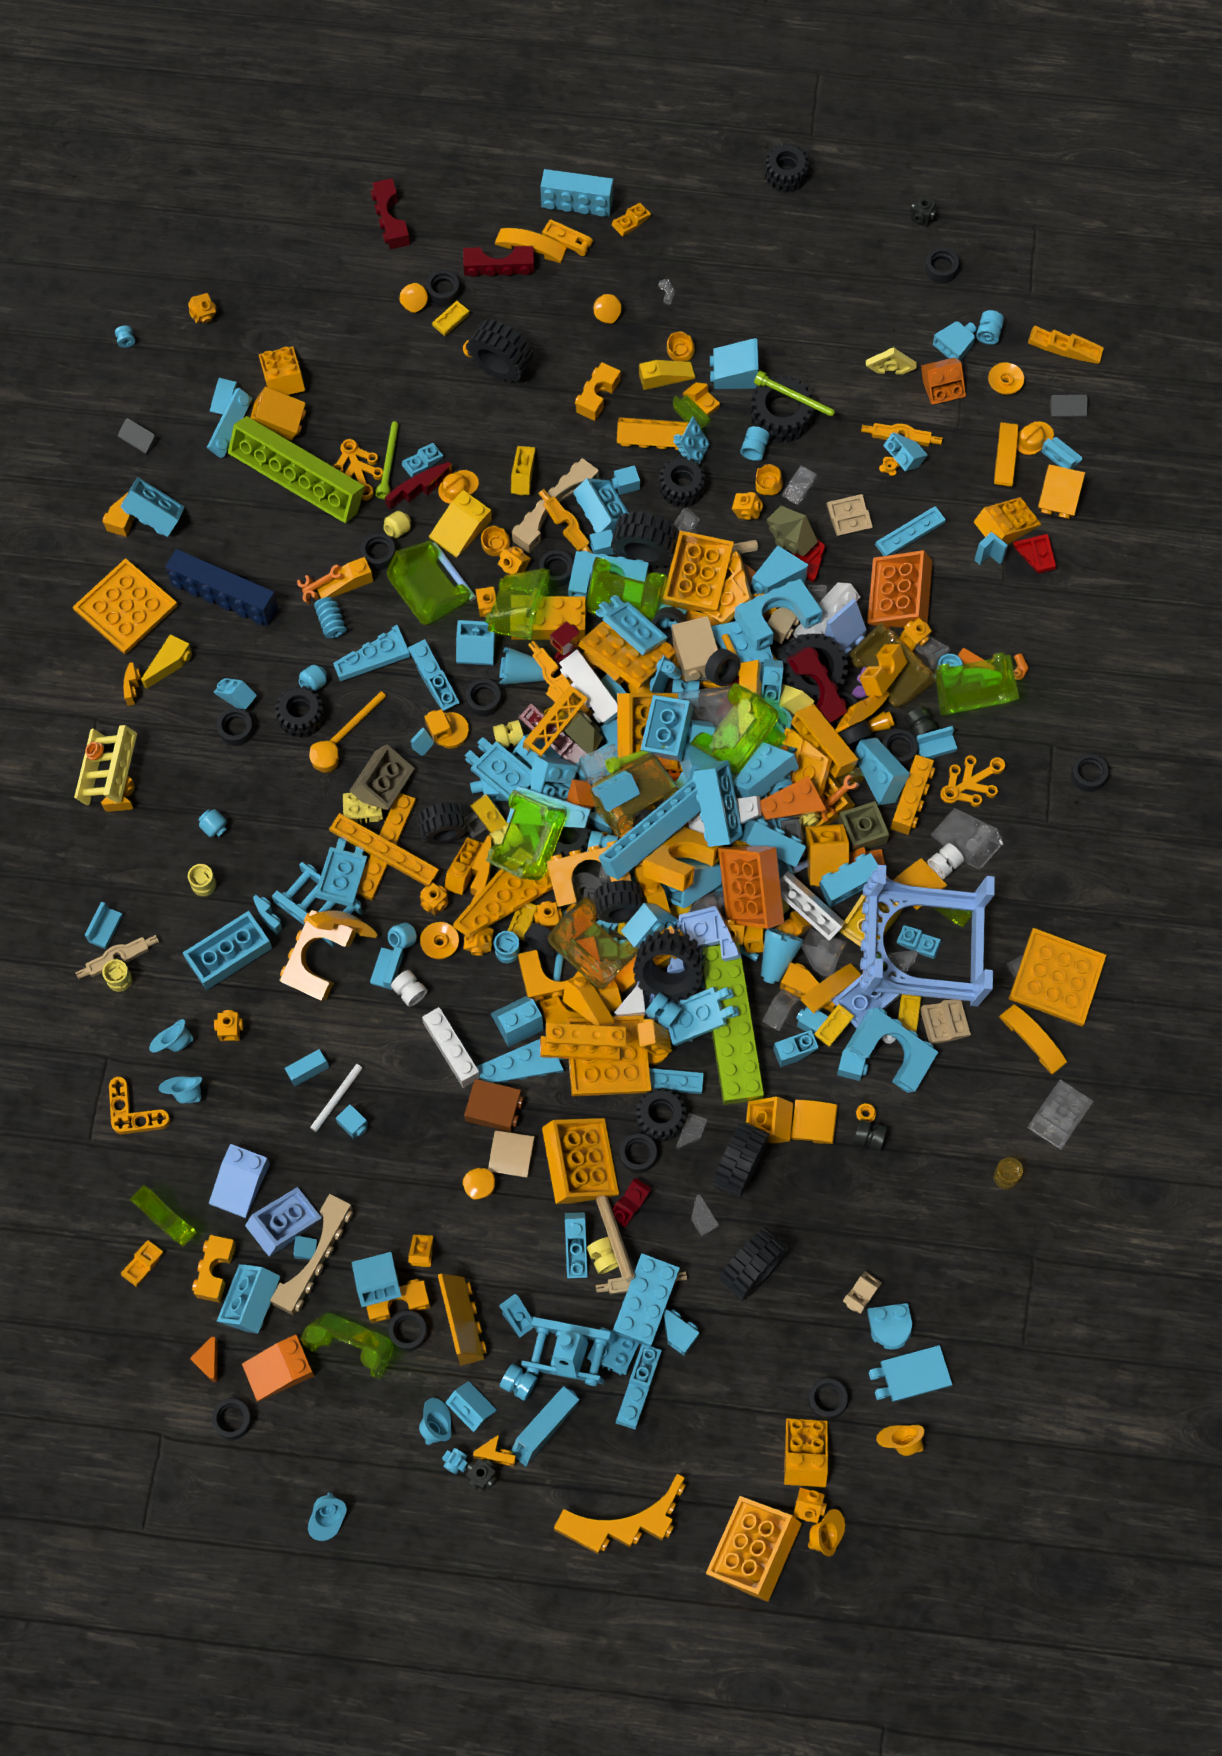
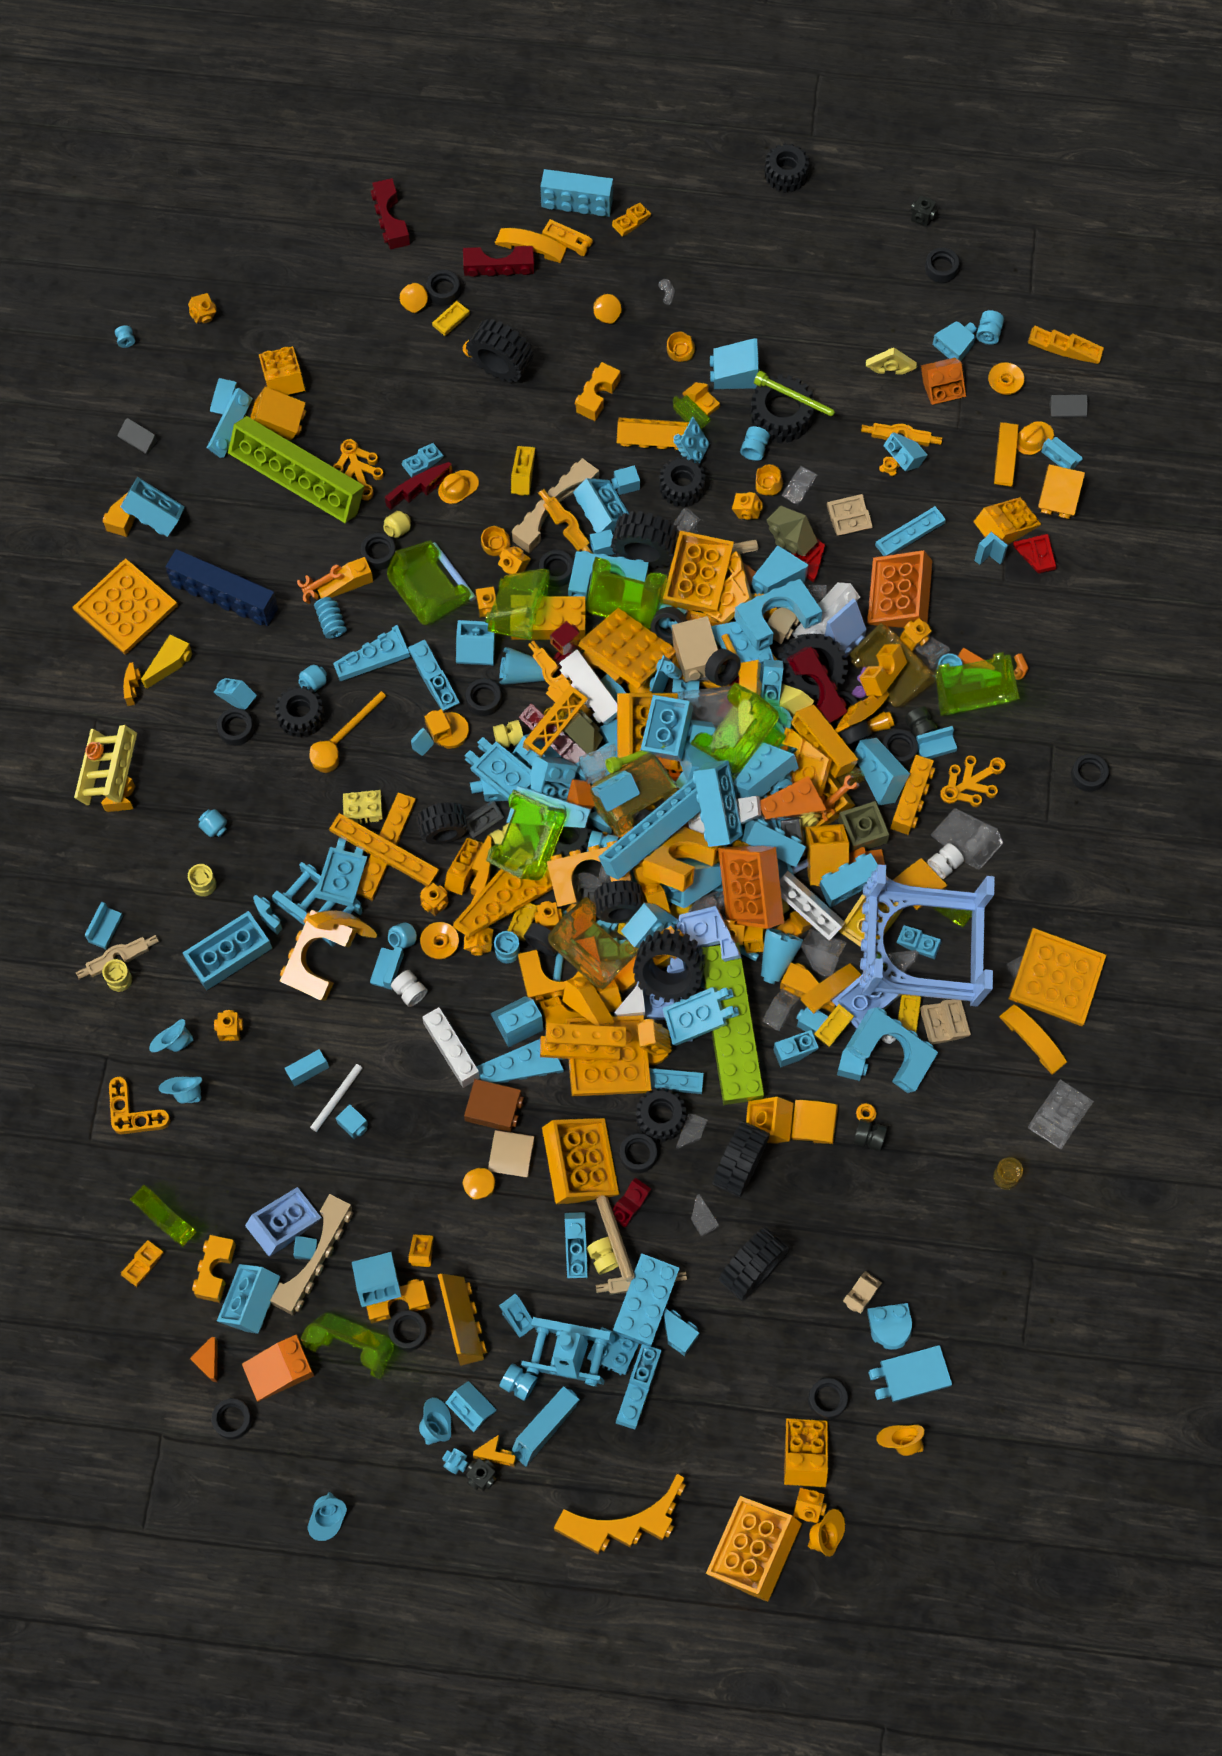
(238, 1180): light blue slope -> none
(382, 778): dark tan slope -> none
(383, 488): lime piece -> none
(461, 524): yellow slope -> none
(488, 814): yellow plate -> none
(631, 625): medium azure tile -> none
(664, 372): yellow slope -> none
(664, 1017): medium azure wheel -> none

